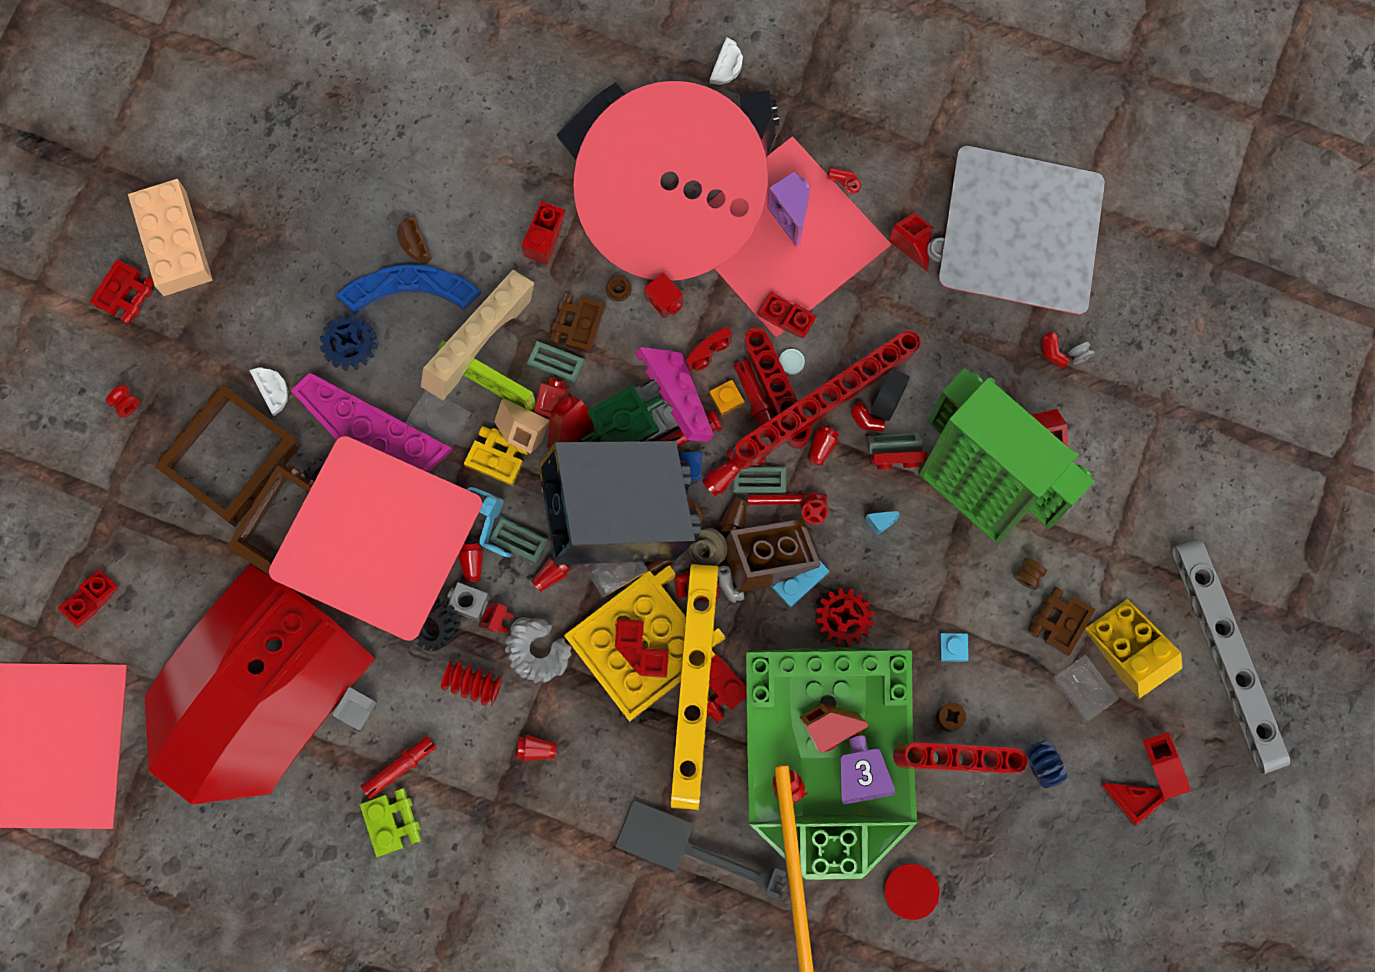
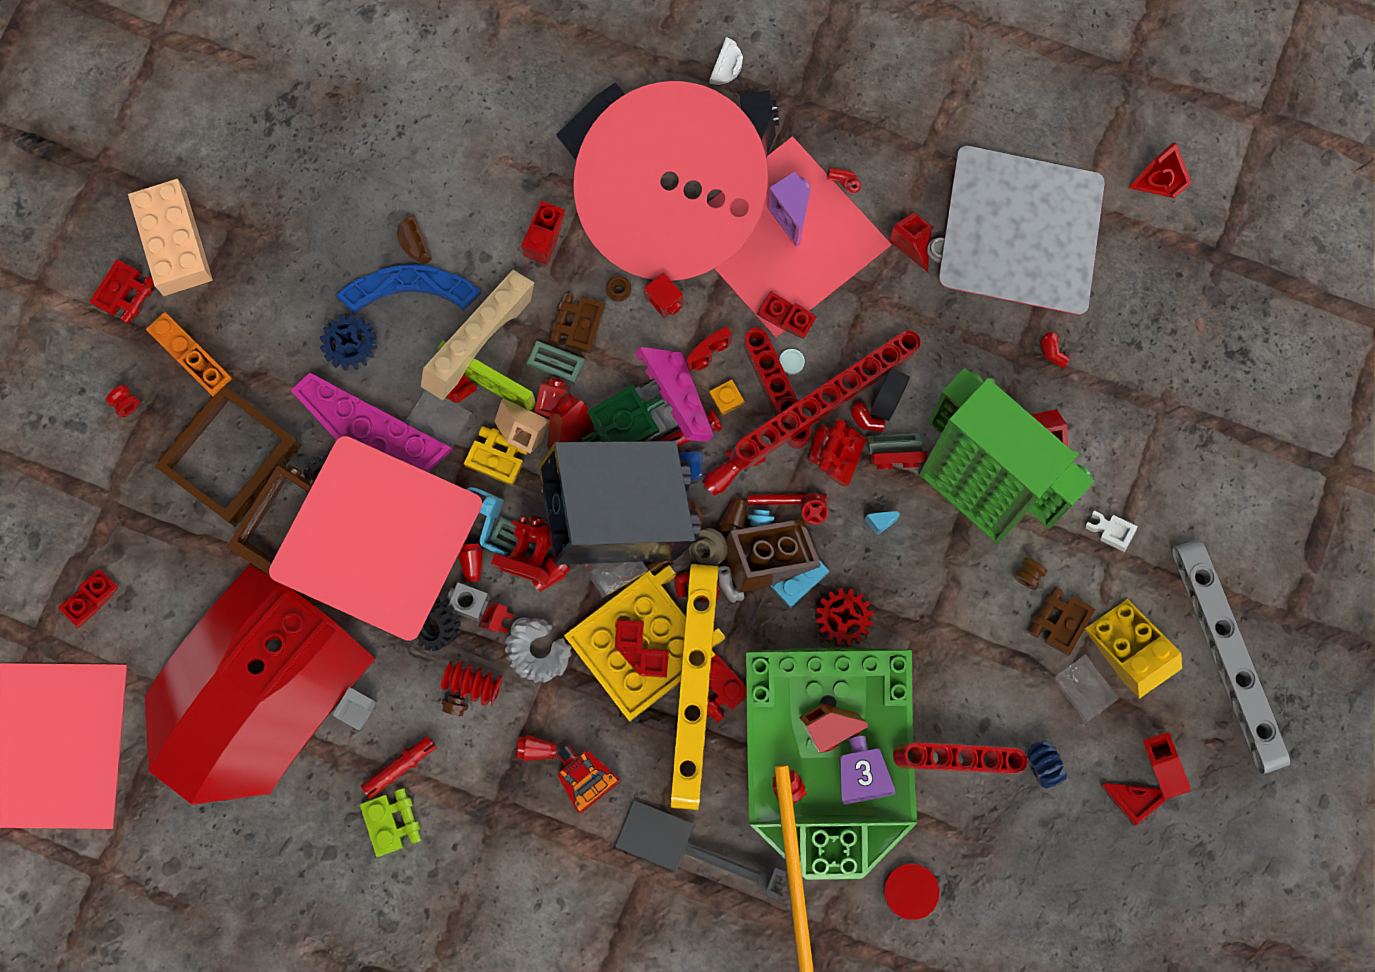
(188, 354): none -> orange slope
(272, 388): white plate -> none
(454, 705): none -> reddish brown plate
(462, 390): none -> red piece
(517, 563): none -> red tile
(584, 778): none -> torso
(760, 409): red pin -> none
(760, 518): none -> medium azure plate
(761, 490): sand green tile -> none
(841, 453): none -> red plate
(946, 720): reddish brown wheel -> none
(953, 647): medium azure plate -> none
(1081, 353): light grey bush -> none
(1115, 532): none -> white plate
(1164, 175): none -> red slope

